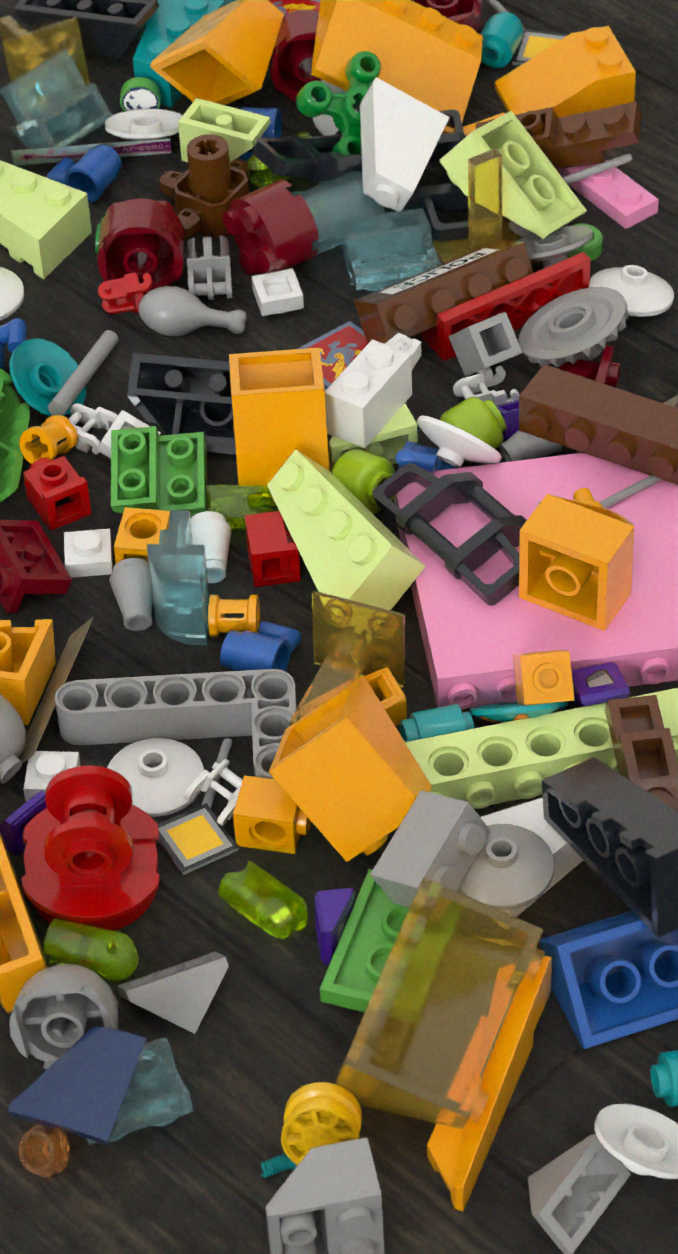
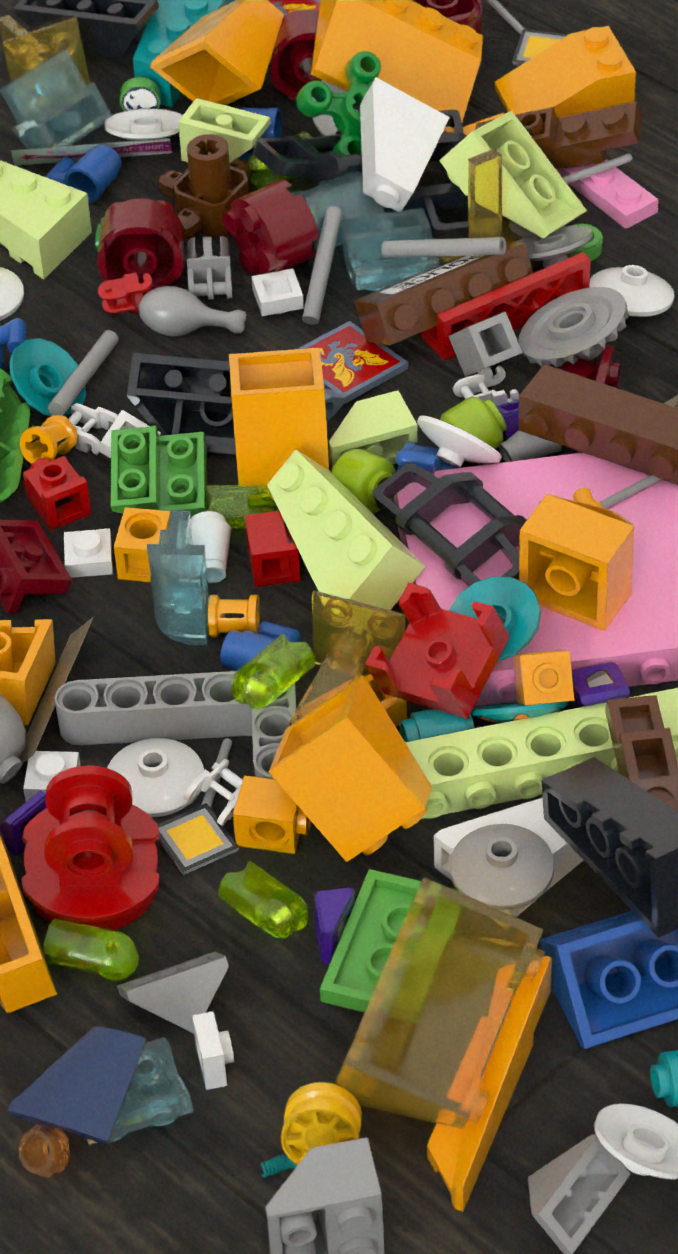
(59, 1009): light grey cylinder -> none
(133, 592): light grey cone -> none
(213, 1050): none -> white plate
(272, 672): none -> clear neon green piece
(322, 265): none -> light grey bar
(371, 389): white hinge -> none
(432, 842): light grey brick -> none
(441, 655): none -> red panel
(444, 247): none -> light grey piece
(500, 39): teal brick -> none
(514, 604): none -> teal dish

